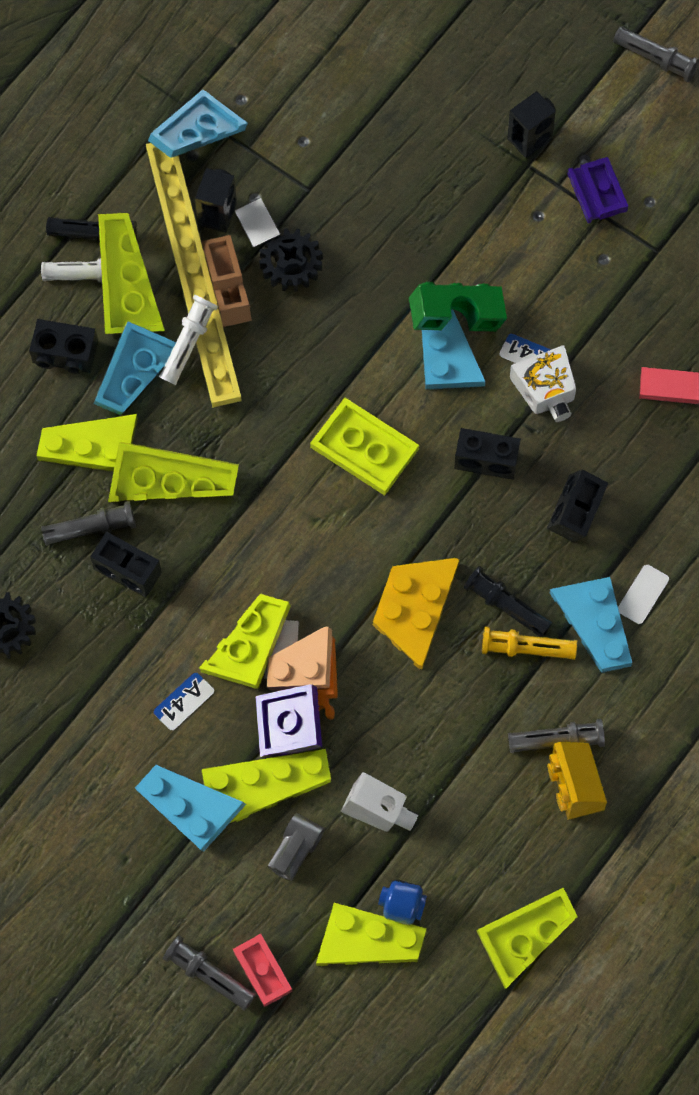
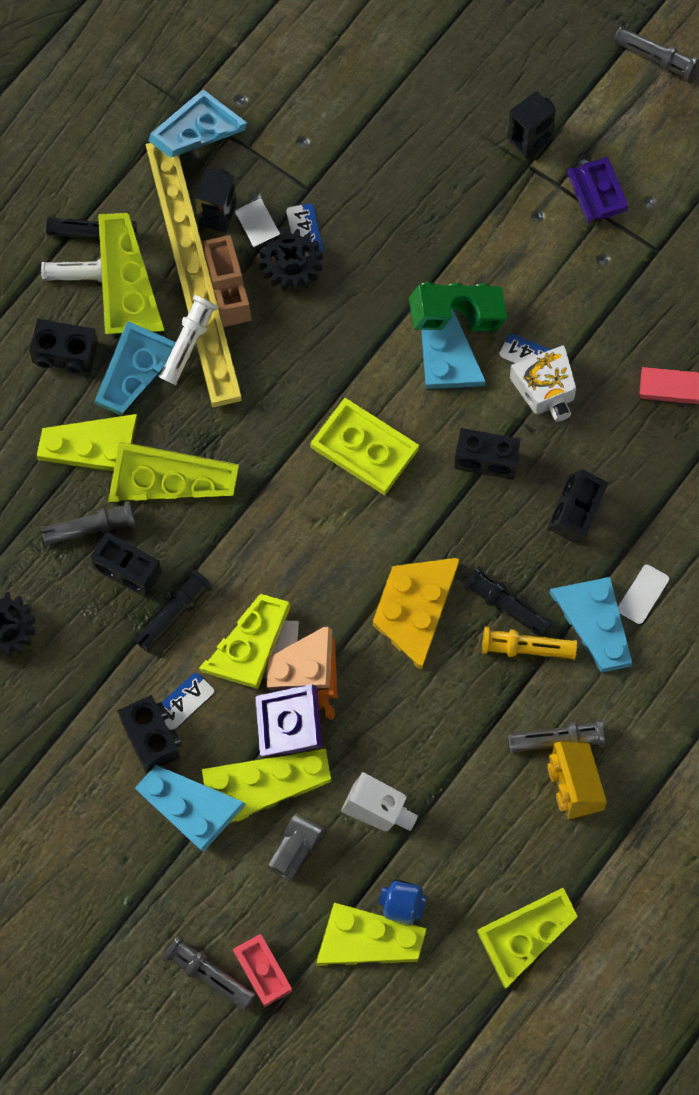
(144, 735): none -> black brick
(182, 600): none -> black pin
(304, 218): none -> sticker

